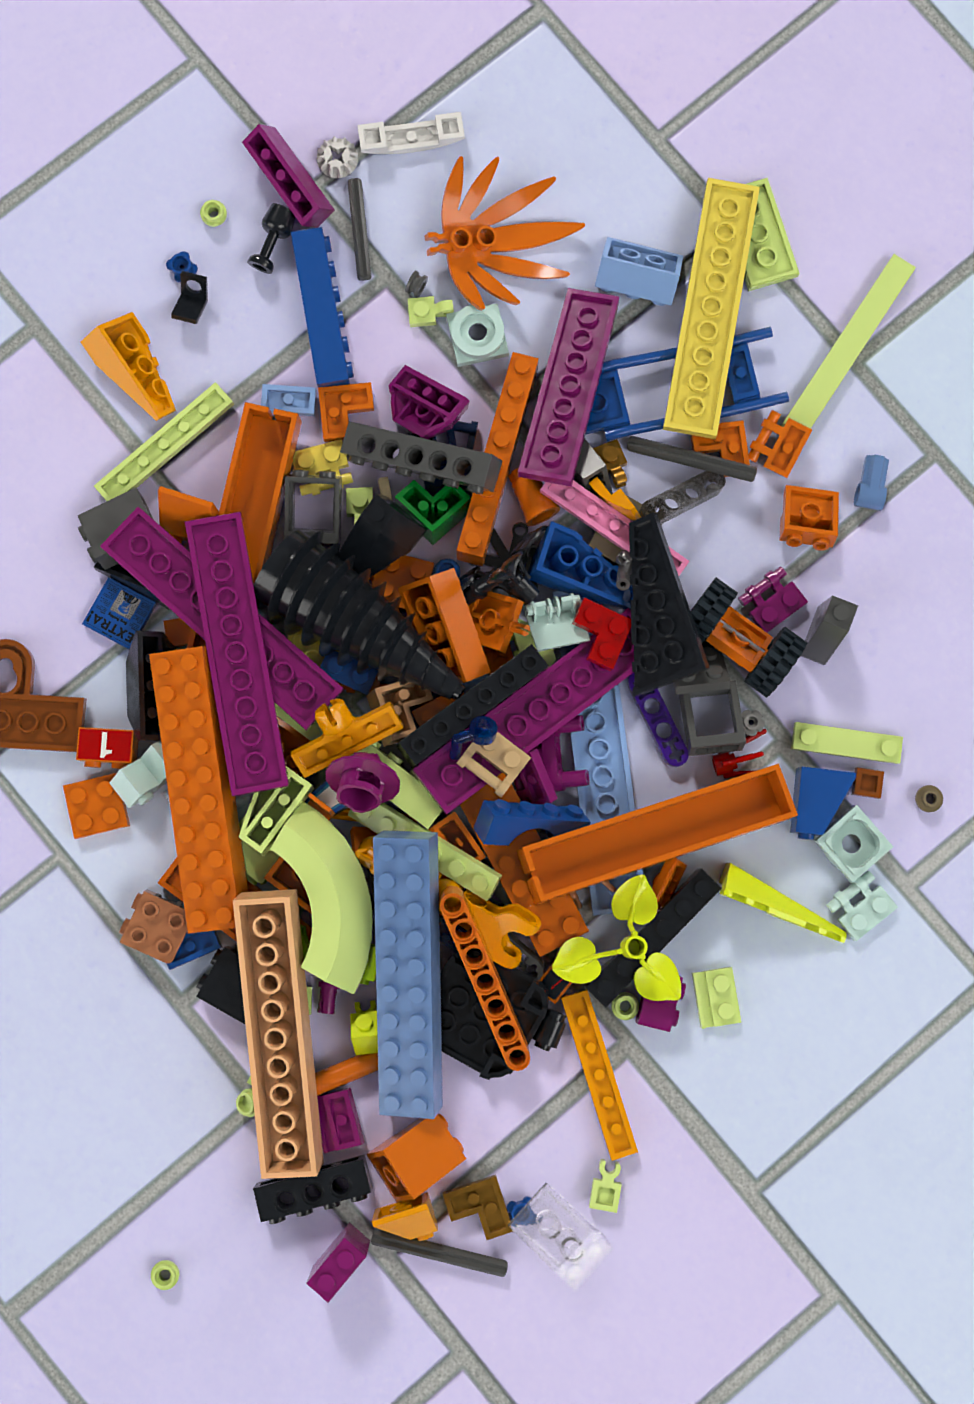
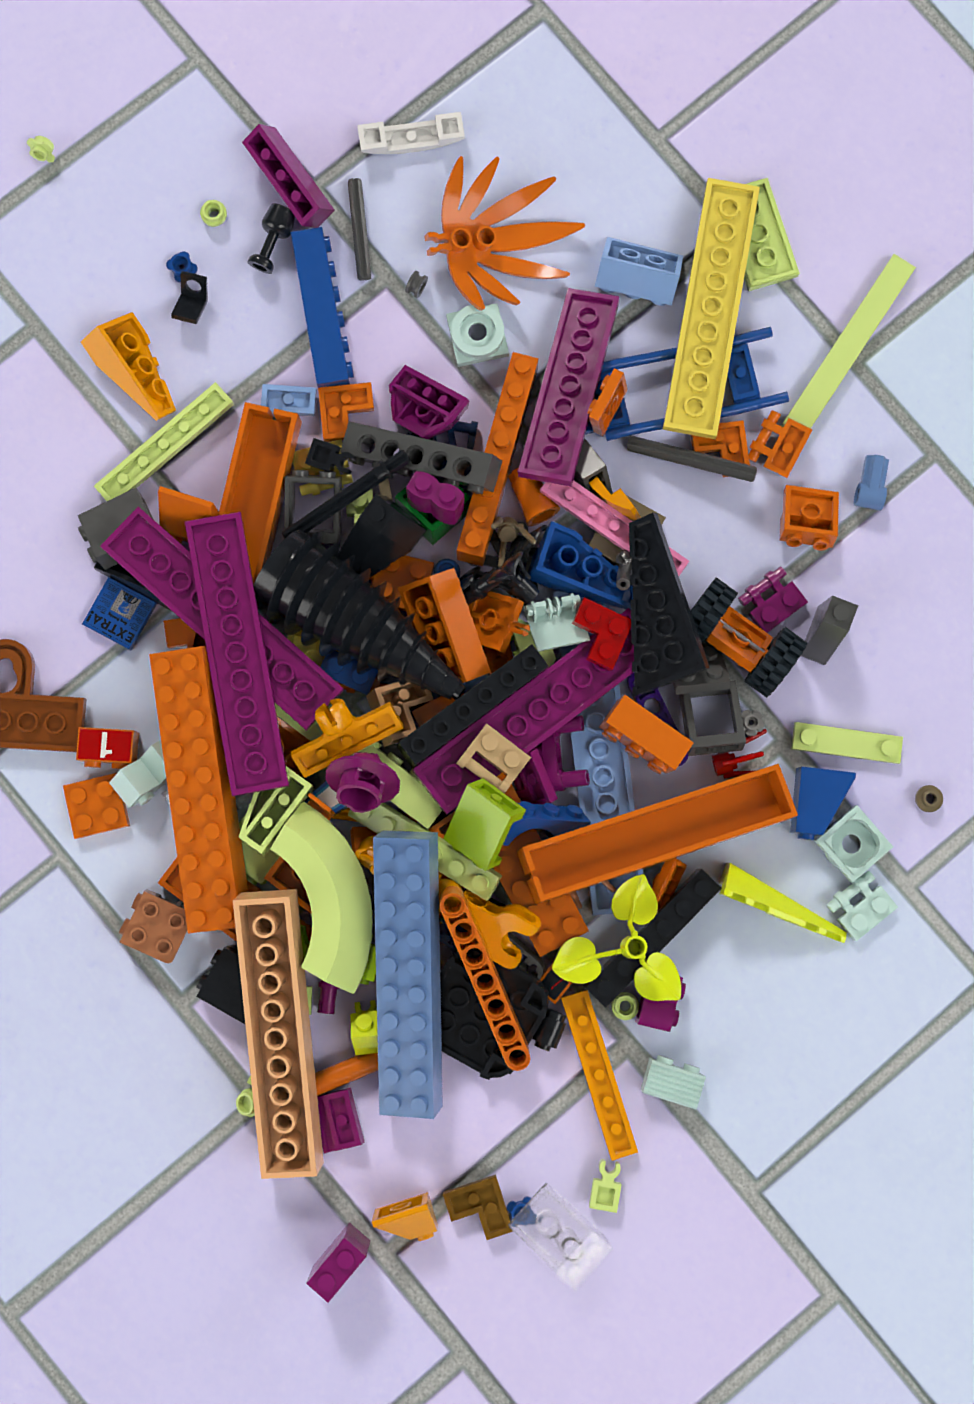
(41, 148): none -> yellowish green plate
(139, 683): black wedge -> none
(160, 1282): yellowish green plate -> none
(195, 946): blue plate -> none
(273, 1209): black brick -> none
(327, 456): none -> black plate
(336, 168): white gear -> none
(349, 494): none -> black axle
(417, 1157): orange slope -> none
(424, 310): yellowish green plate -> none
(430, 496): none -> magenta brick
(440, 1253): dark grey axle -> none
(475, 733): clear blue plate -> none
(482, 823): none -> lime panel
(508, 531): none -> dark tan plant
(603, 410): none -> orange plate
(614, 459): pearl gold plate -> none
(645, 735): none -> orange brick
(673, 1082): none -> light aqua brick
(682, 499): clear smoke beam -> none
(716, 997): yellowish green plate -> none
(868, 783): dark orange plate -> none

